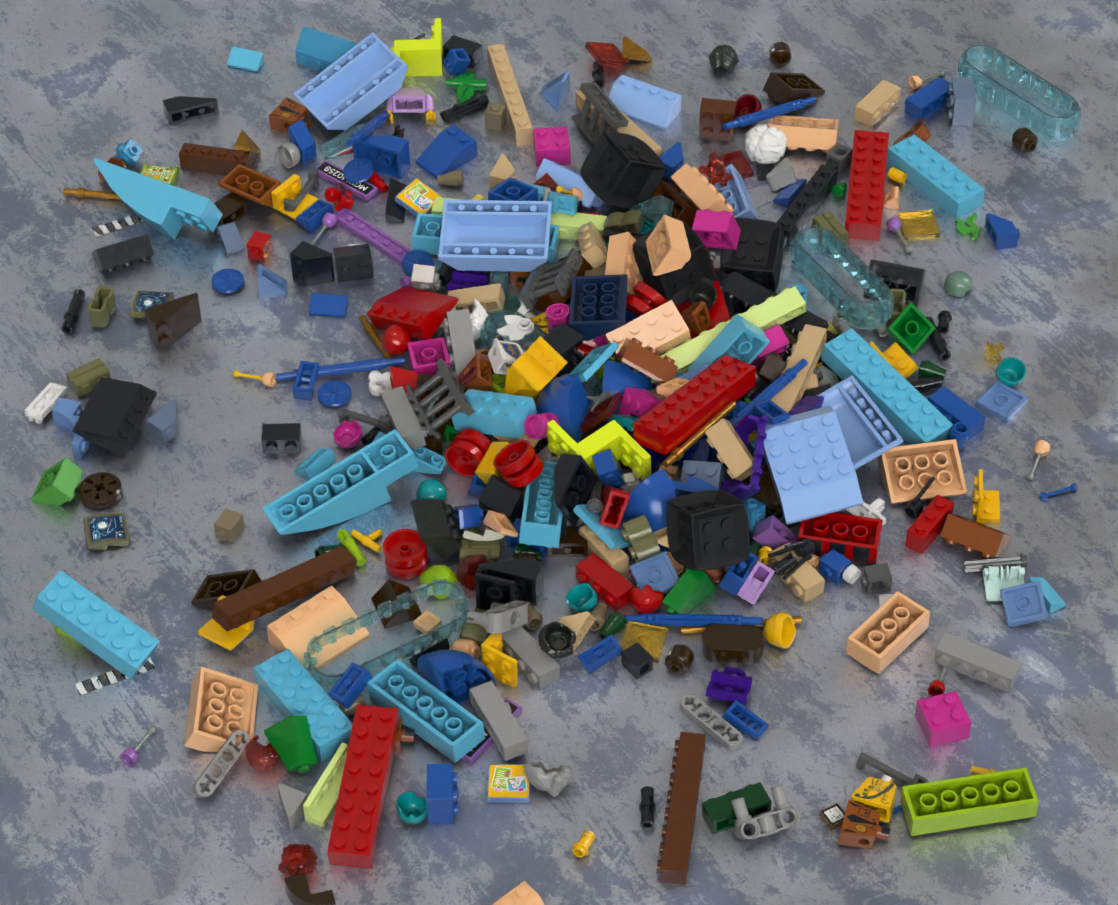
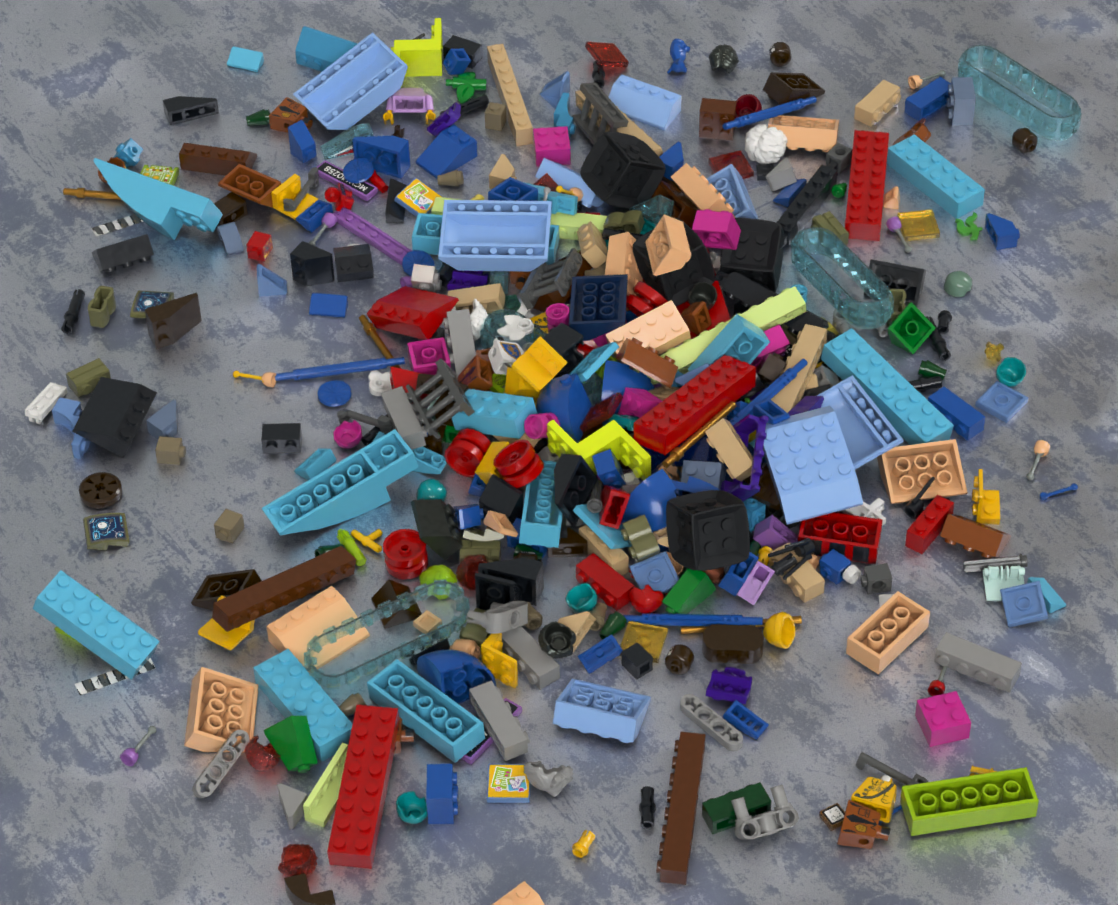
(58, 483): bright green slope -> none
(170, 450): none -> dark tan brick
(227, 280): blue wheel -> none
(245, 143): pearl gold slope -> none
(258, 118): none -> dark green cone
(288, 154): light grey hair -> none
(305, 392): blue slope -> none
(350, 685): blue slope -> none
(367, 129): blue axle -> none
(395, 340): red hair -> none
(445, 120): none -> dark purple slope
(561, 114): none -> dark azure slope
(596, 400): dark grey bar -> none
(601, 710): none -> light blue slope
(634, 51): pearl gold slope -> none
(671, 386): light nougat plate -> none
(678, 53): none -> blue animal
(715, 170): clear red animal -> none
(897, 175): yellow hinge -> none
(897, 359): yellow bracket -> none
(960, 432): blue brick -> none

